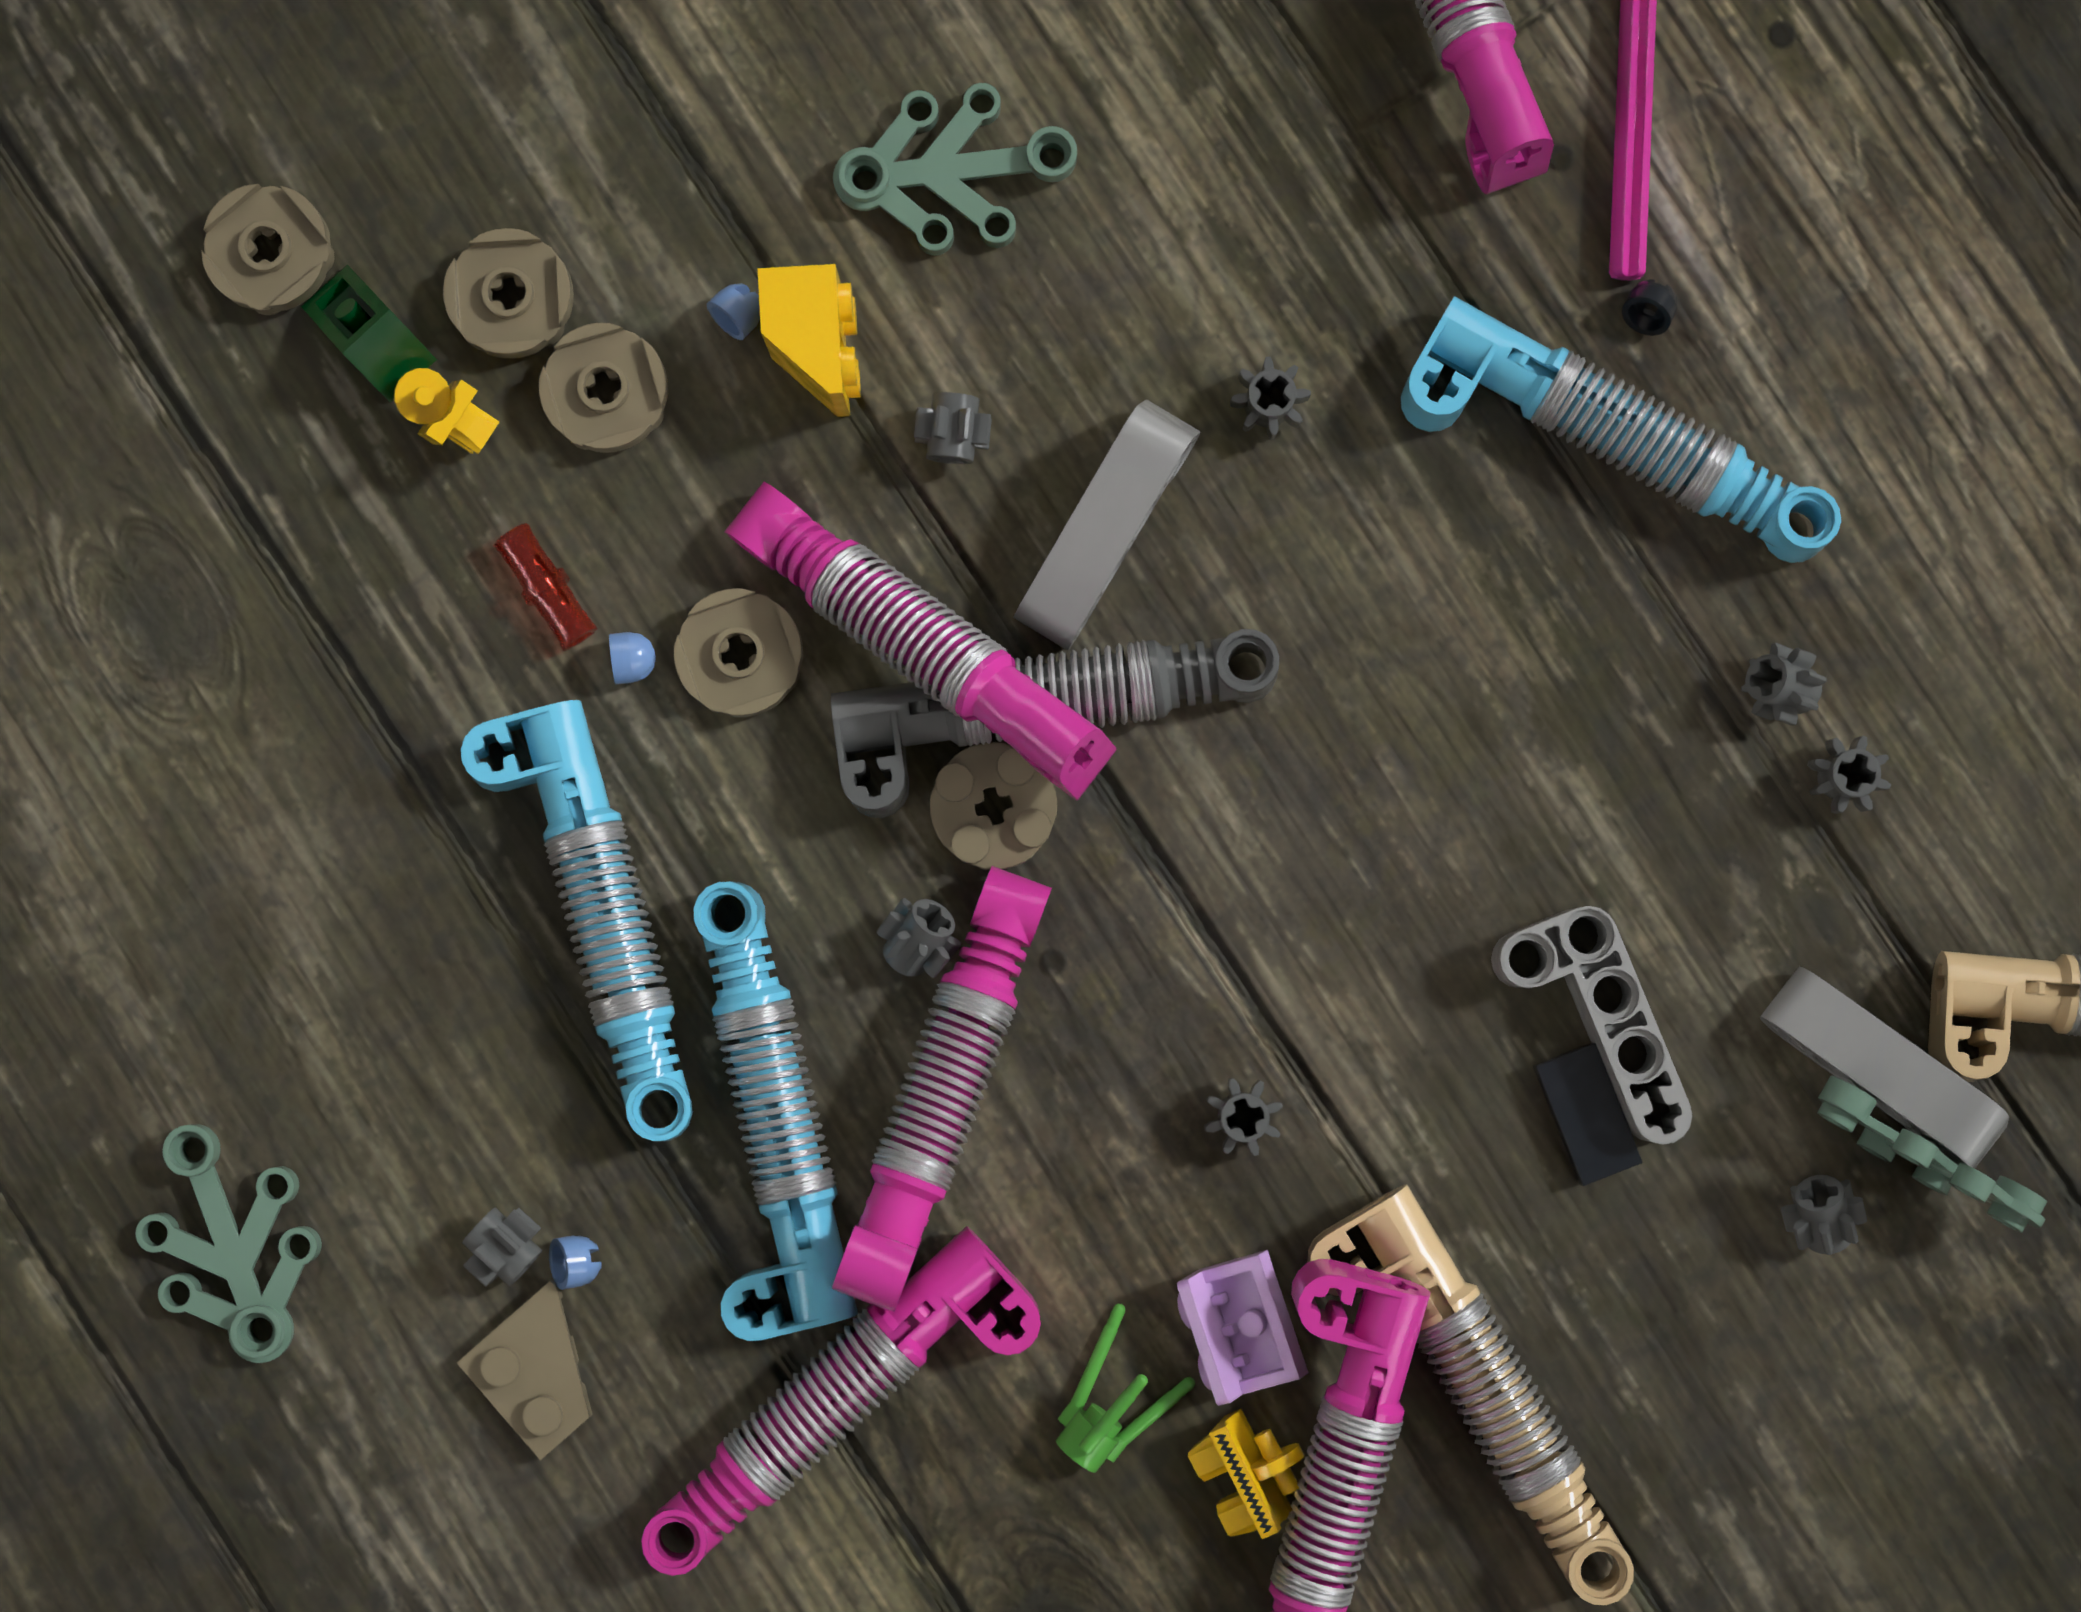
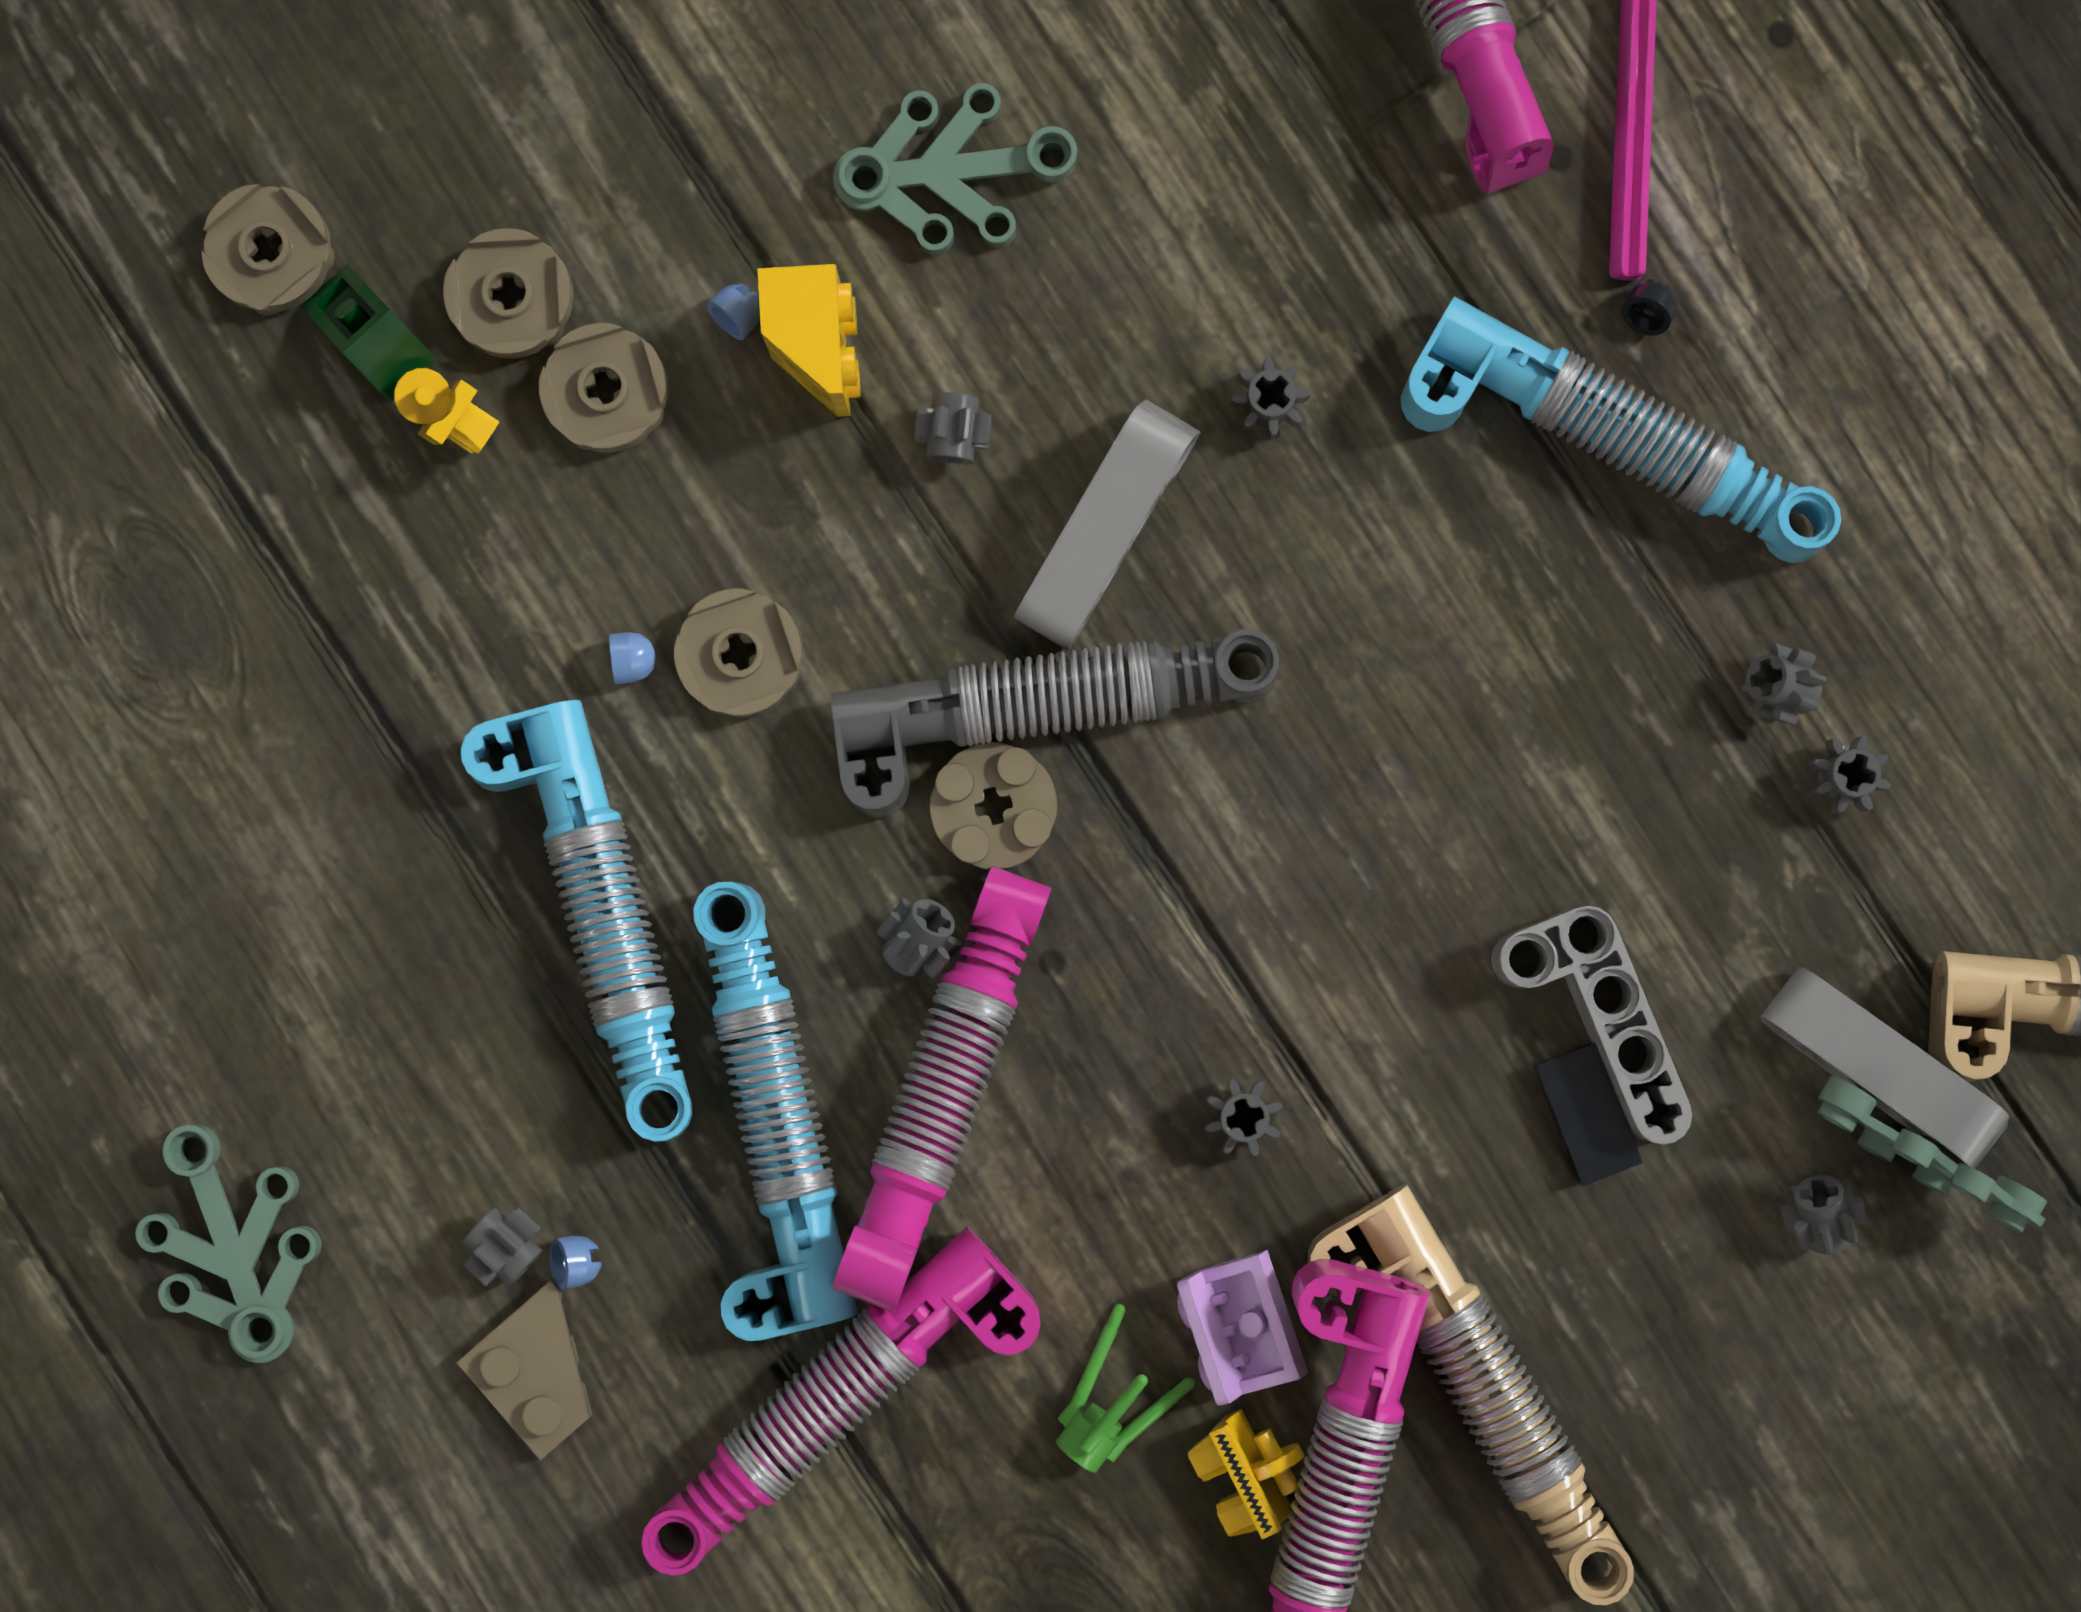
(545, 586): clear red pin -> none
(973, 676): dark pink piece -> none

